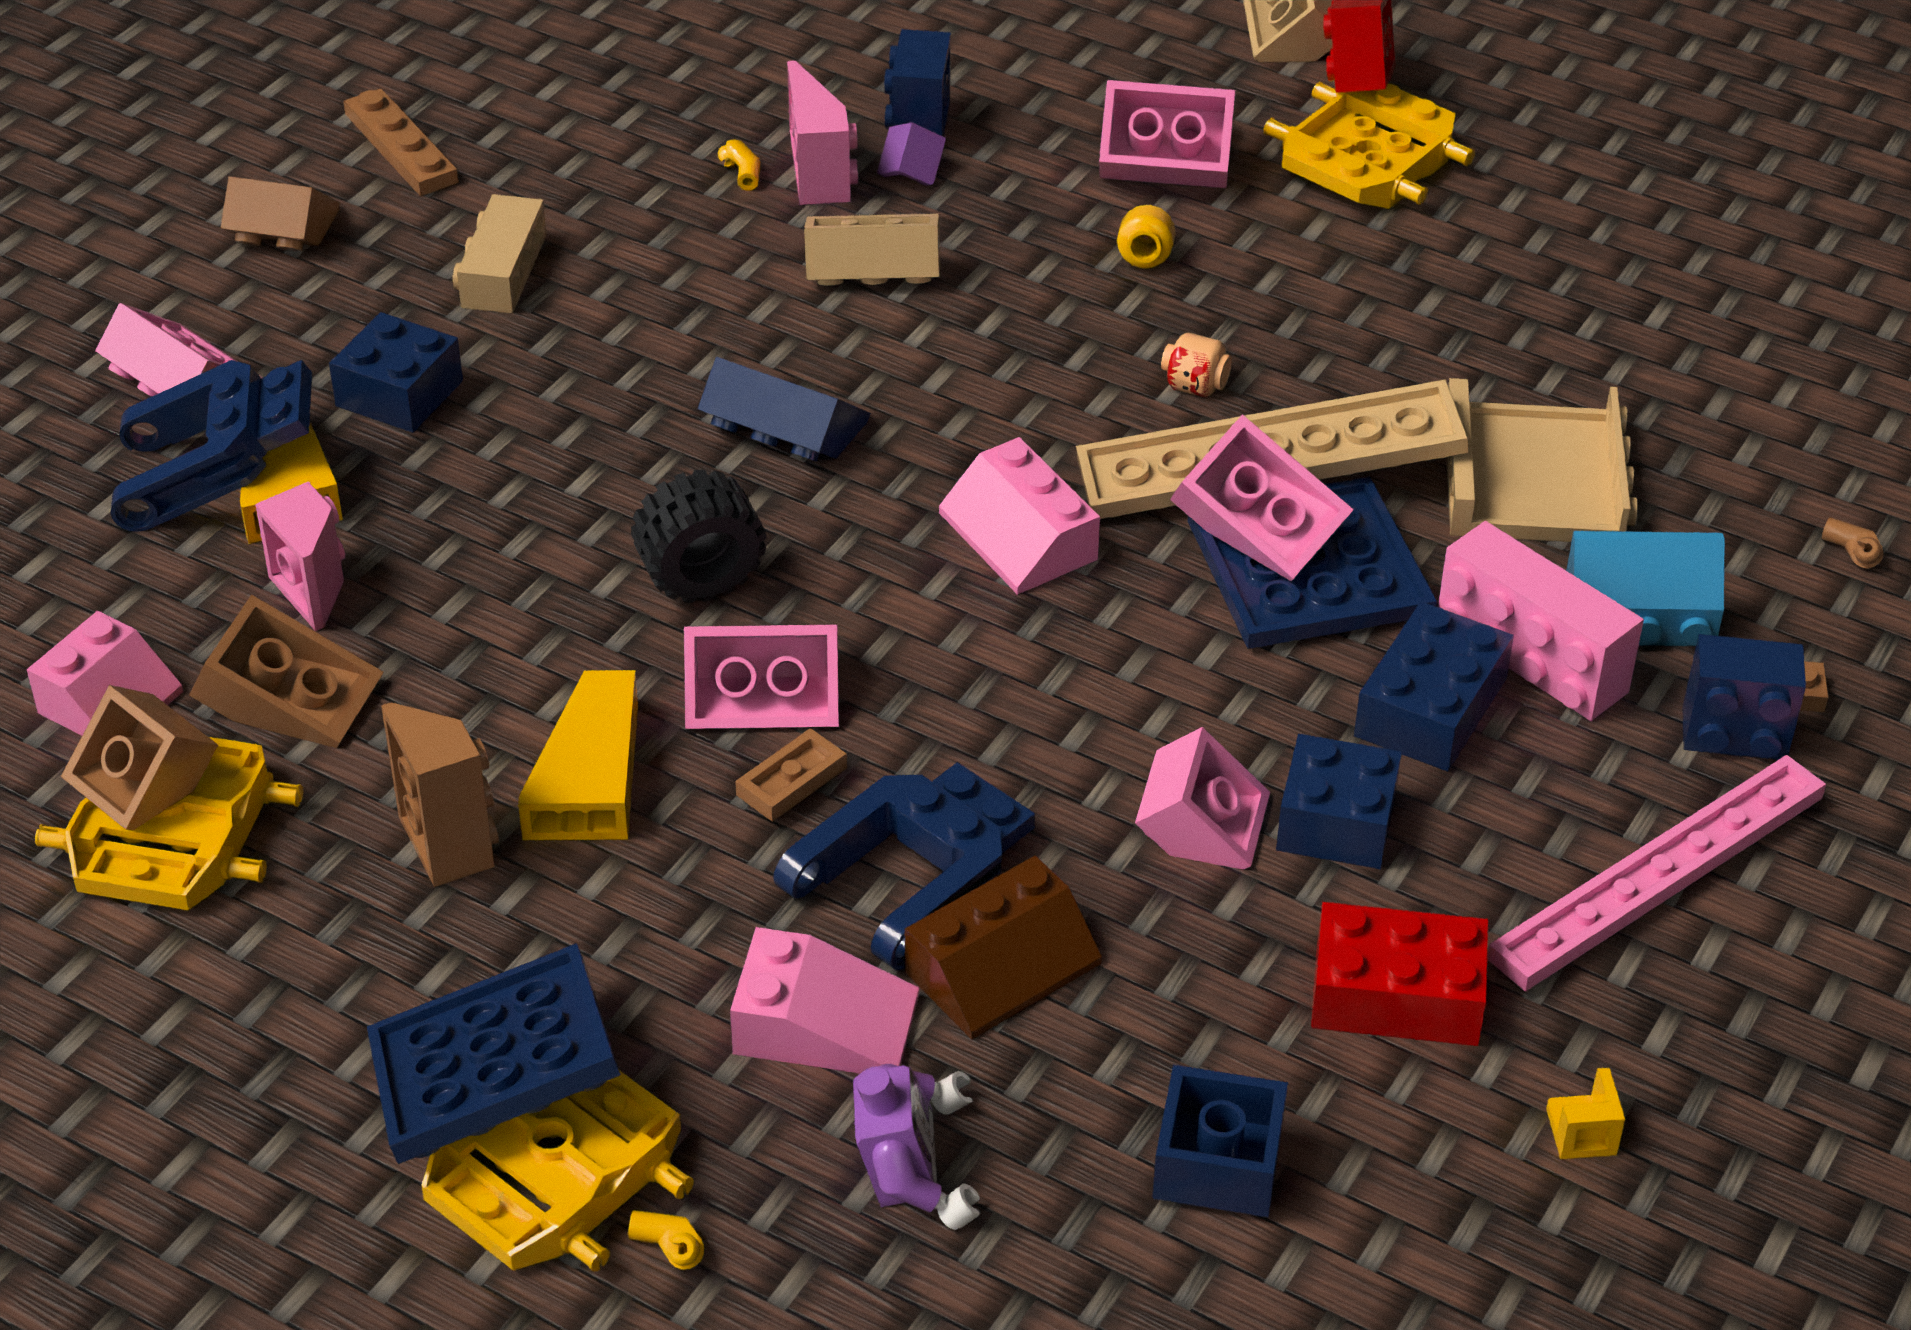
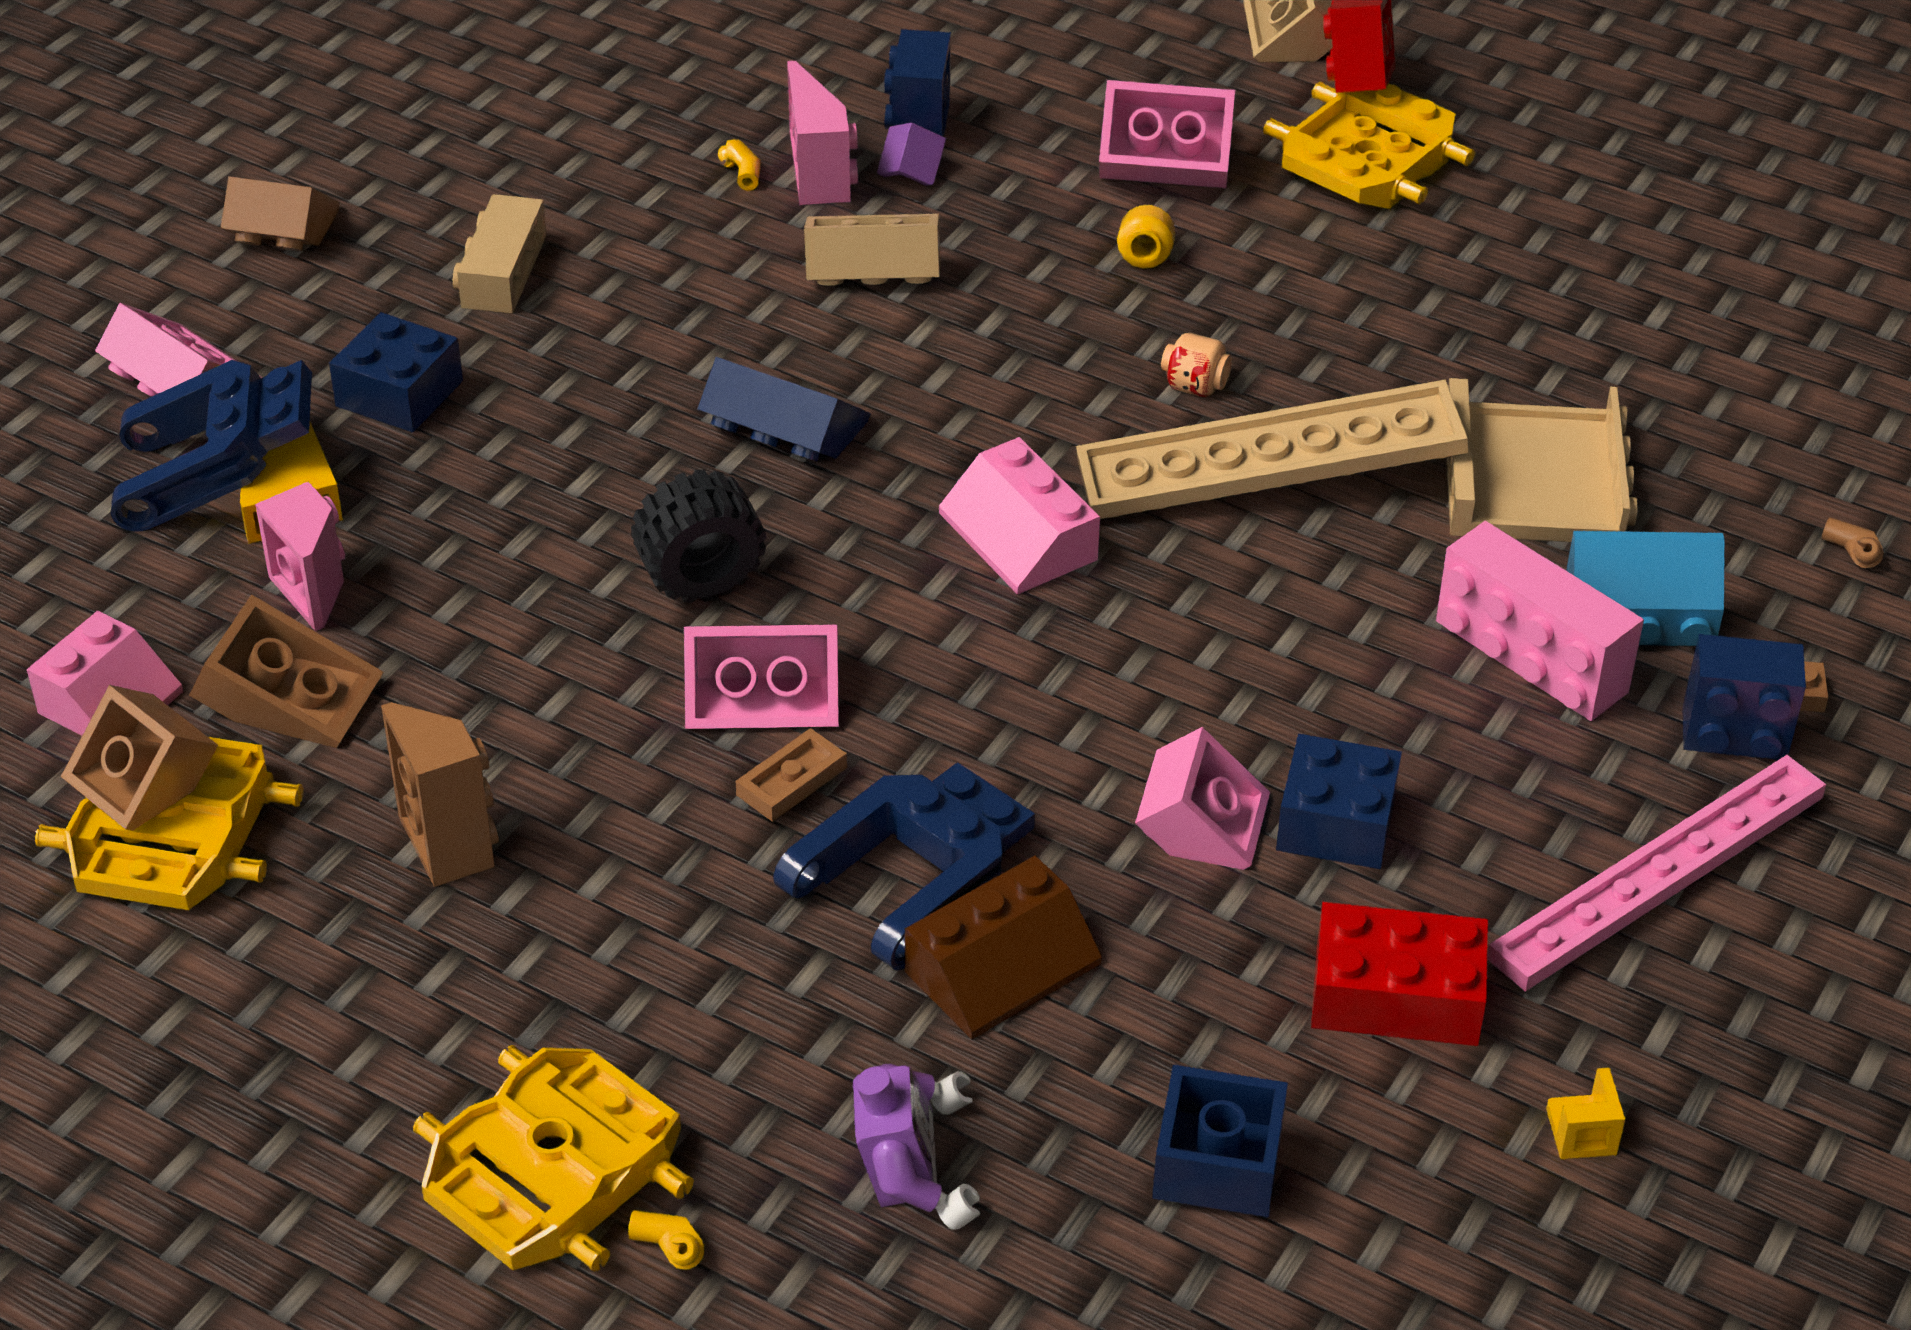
(401, 142): medium nougat plate -> none
(490, 1053): dark blue plate -> none
(587, 764): yellow slope -> none
(818, 1006): bright pink slope -> none
(1261, 500): bright pink slope -> none
(1350, 584): dark blue plate -> none
(1433, 686): dark blue brick -> none

